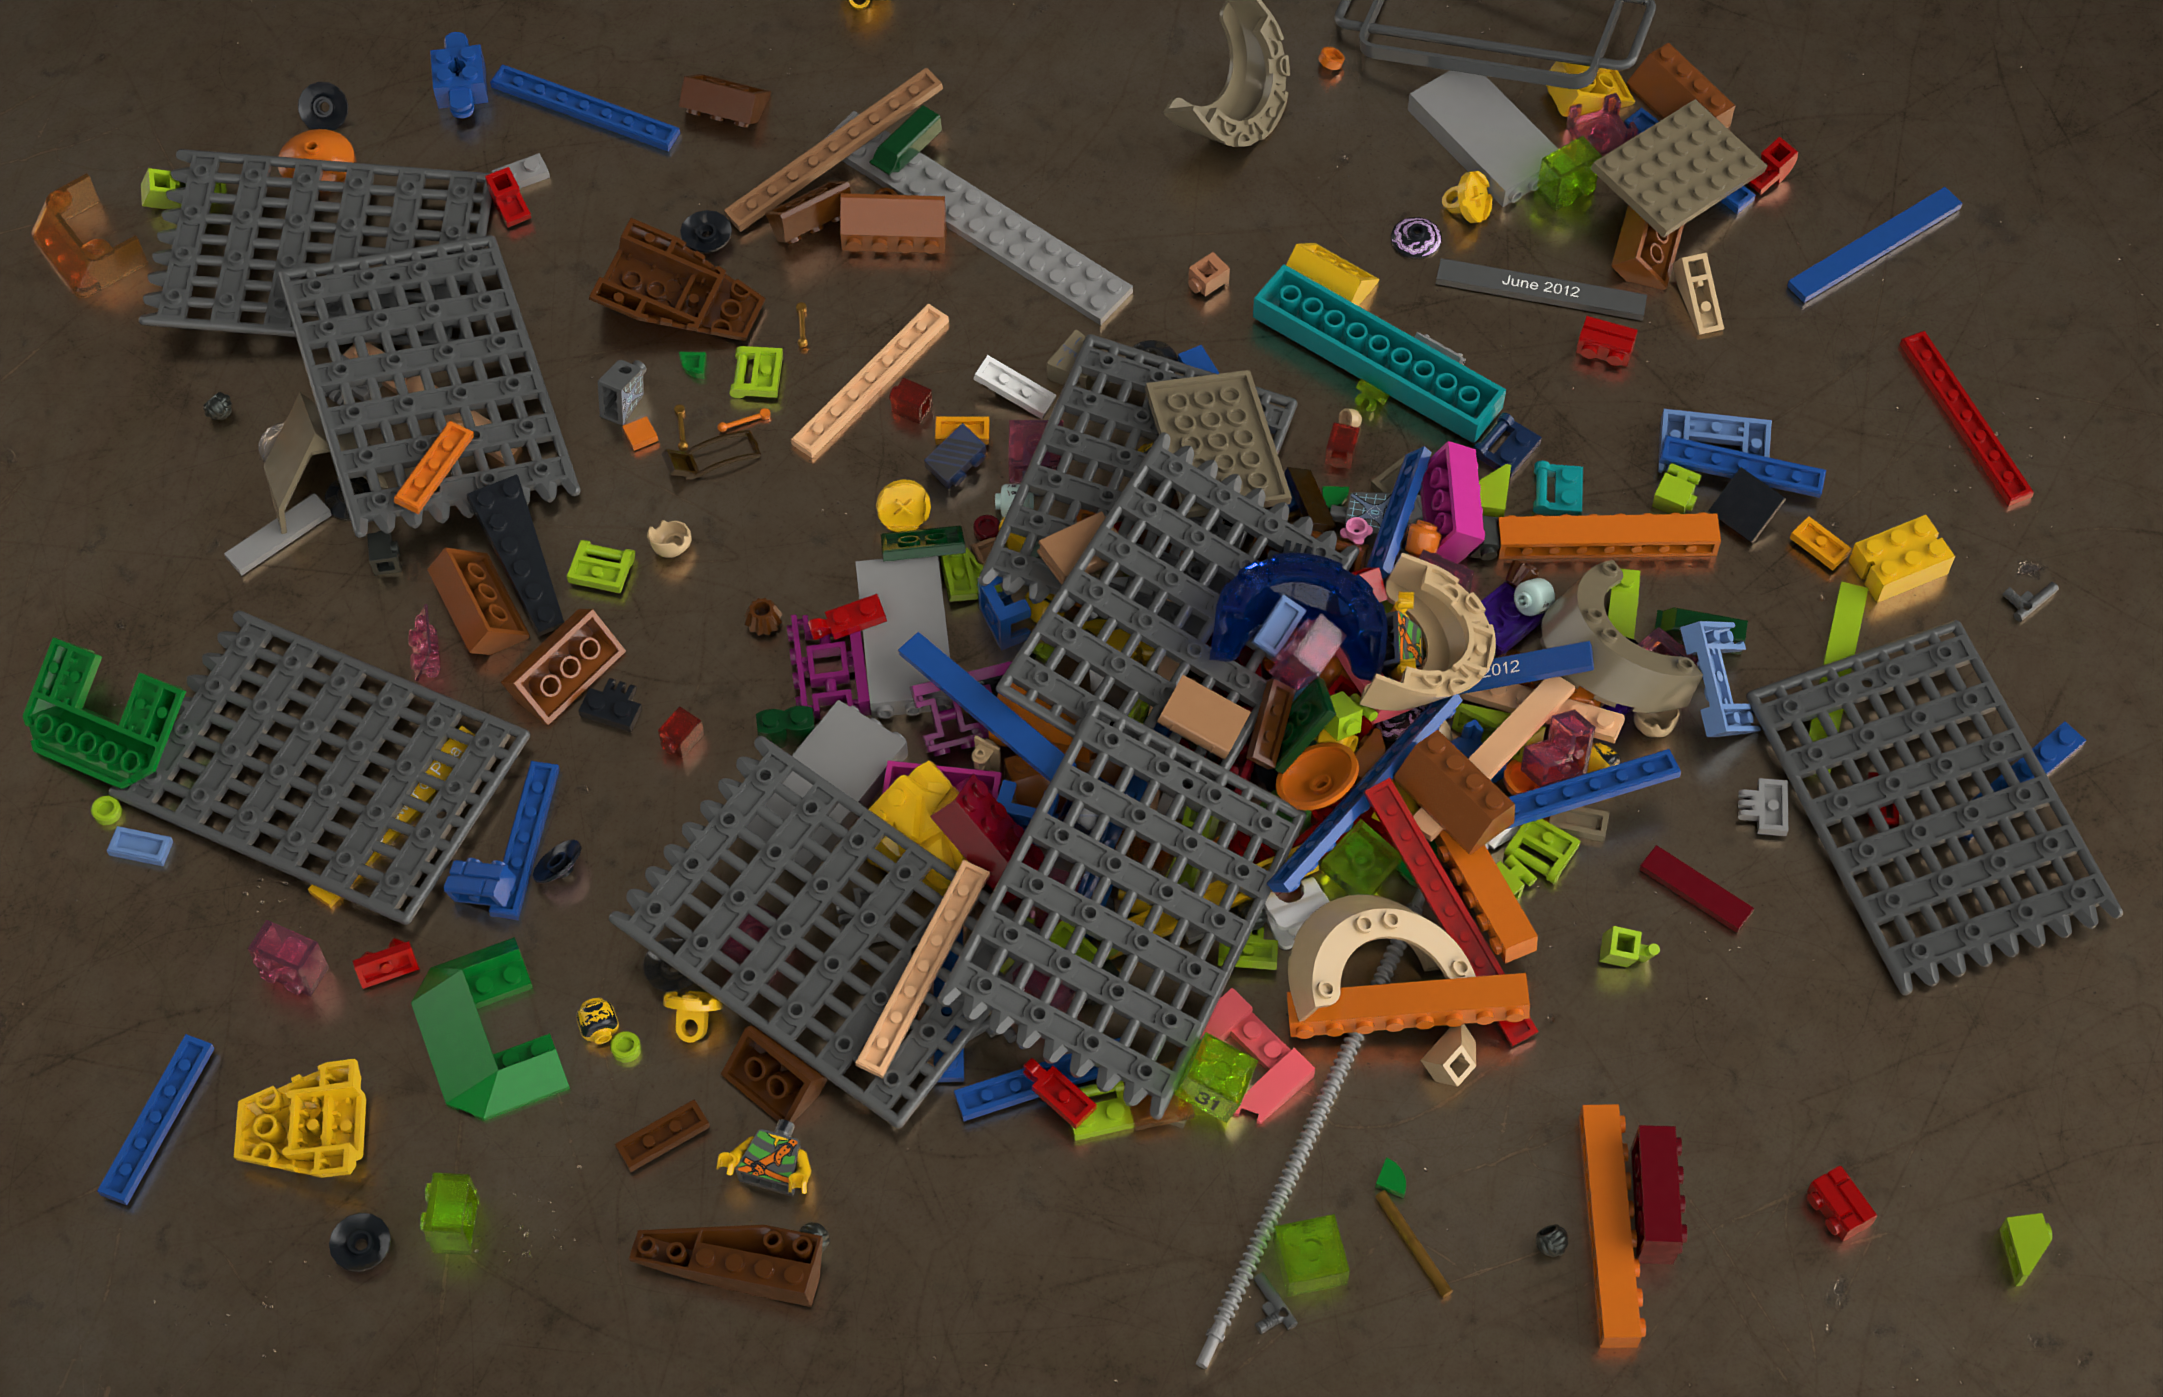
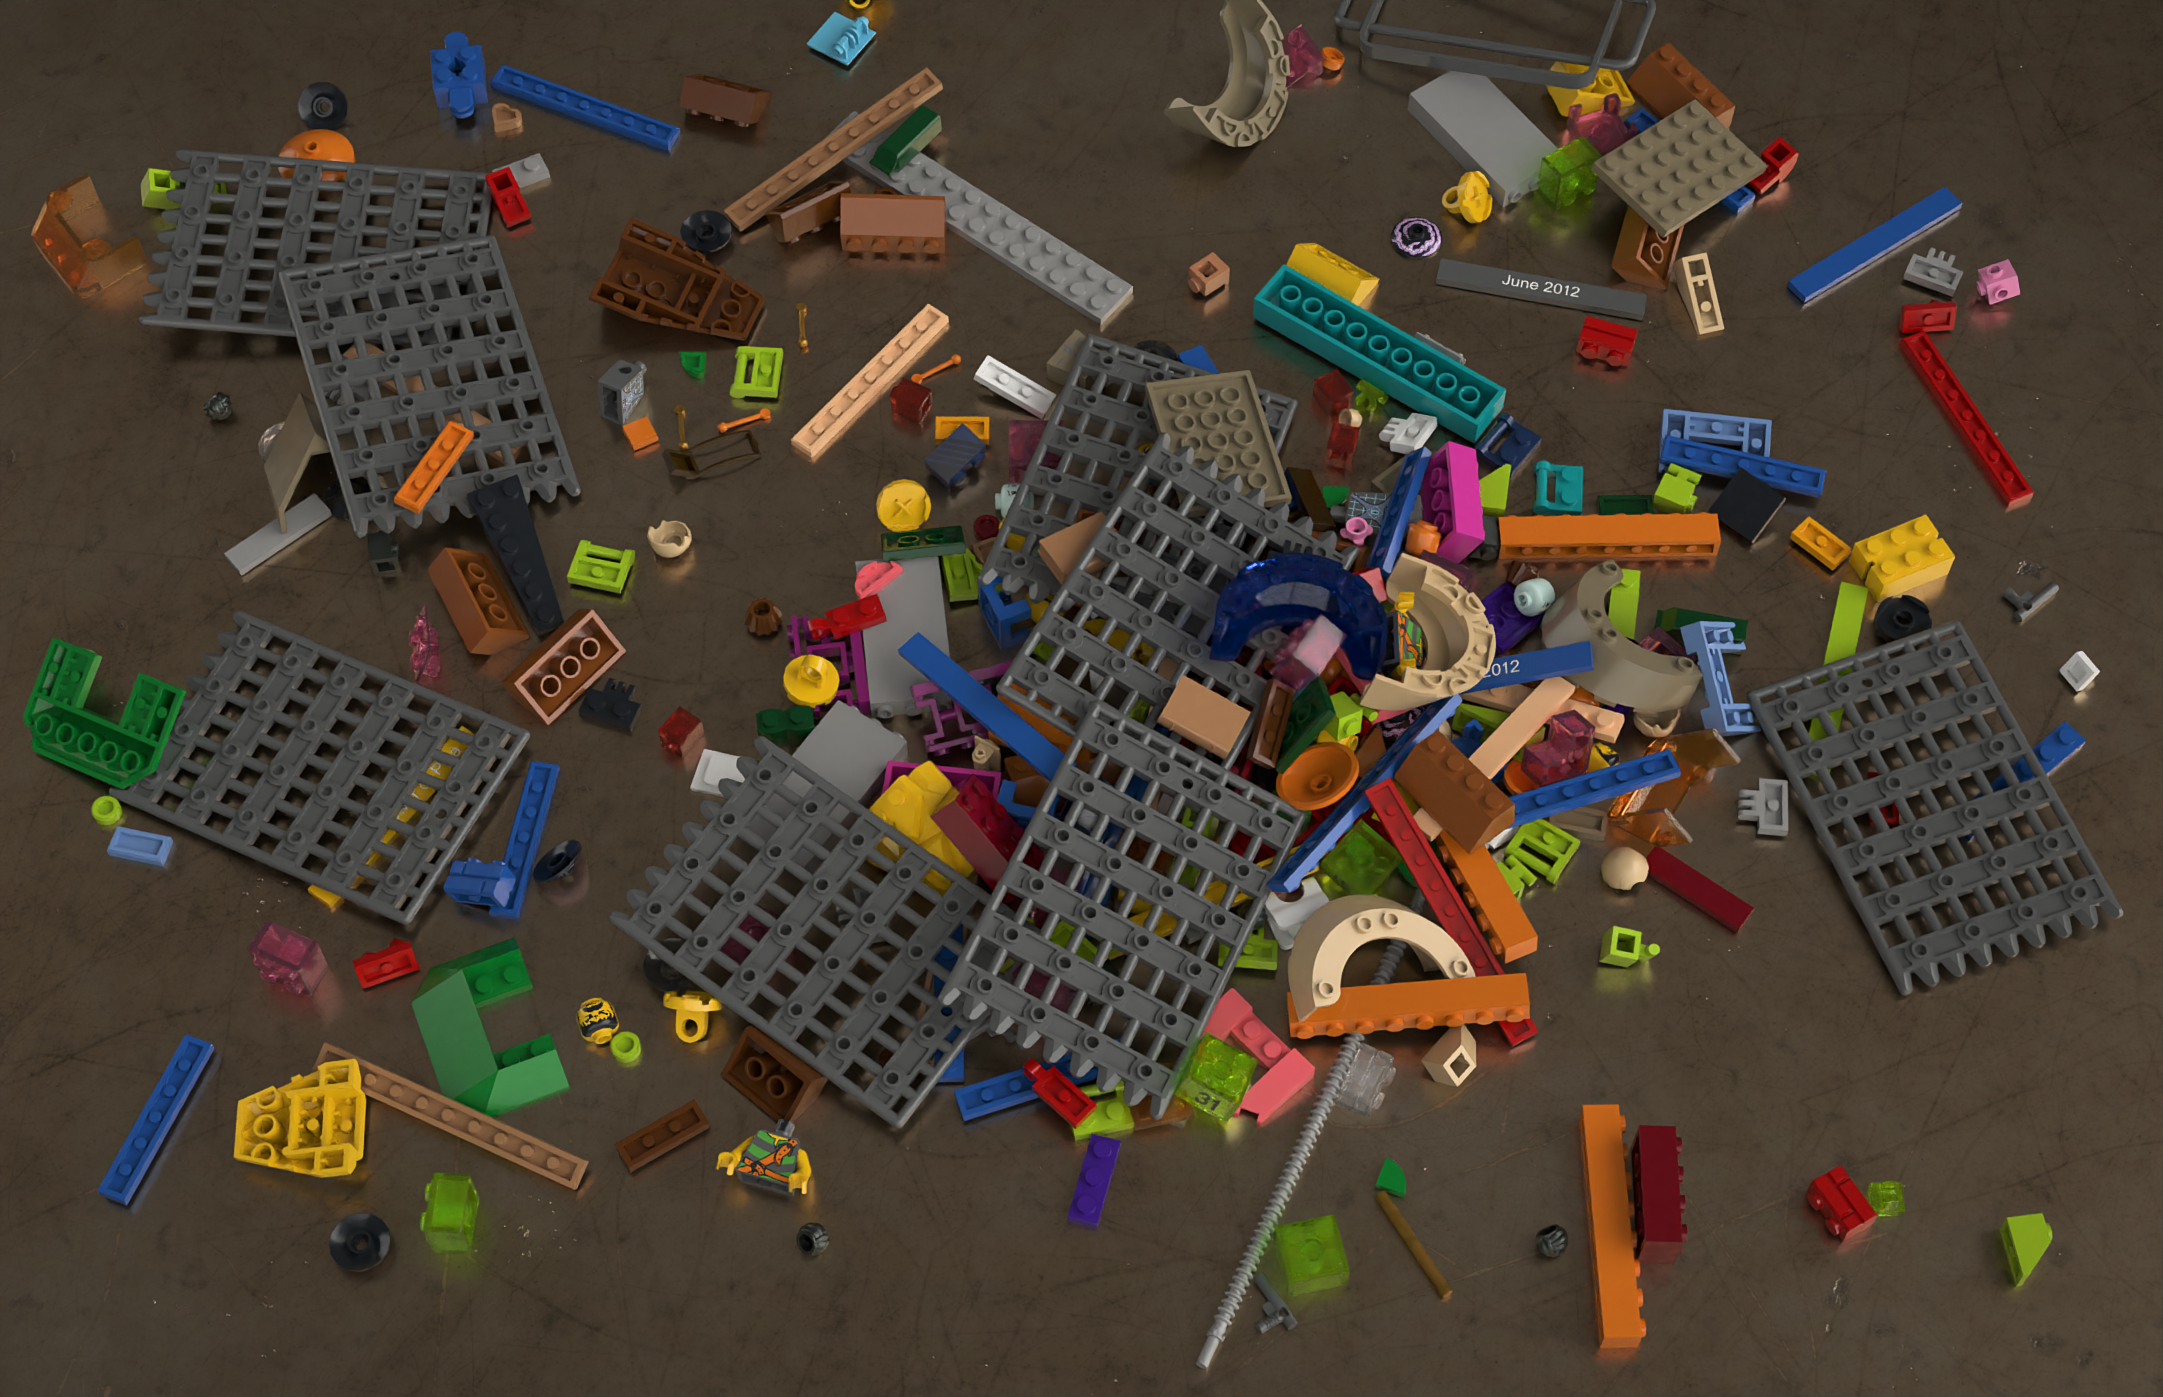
(462, 1120): none -> medium nougat plate
(505, 118): none -> medium nougat tile
(711, 769): none -> white piece
(737, 1258): reddish brown wedge -> none
(810, 681): none -> yellow tile
(842, 37): none -> medium azure hinge
(875, 577): none -> coral tile
(917, 378): none -> orange hinge
(922, 969): light nougat tile -> none
(1094, 1181): none -> dark purple plate
(1278, 625): medium blue tile -> none
(1302, 54): none -> clear pink hinge
(1333, 393): none -> clear red brick
(1366, 1080): none -> clear brick
(1408, 434): none -> white hinge
(1624, 504): none -> dark green tile
(1624, 868): none -> tan hair
(1651, 810): none -> clear orange windscreen
(1887, 1198): none -> clear neon green tile
(1907, 606): none -> black plate
(1927, 317): none -> red tile
(1934, 272): none -> light grey hinge
(1998, 282): none -> bright pink brick
(2079, 671): none -> white tile

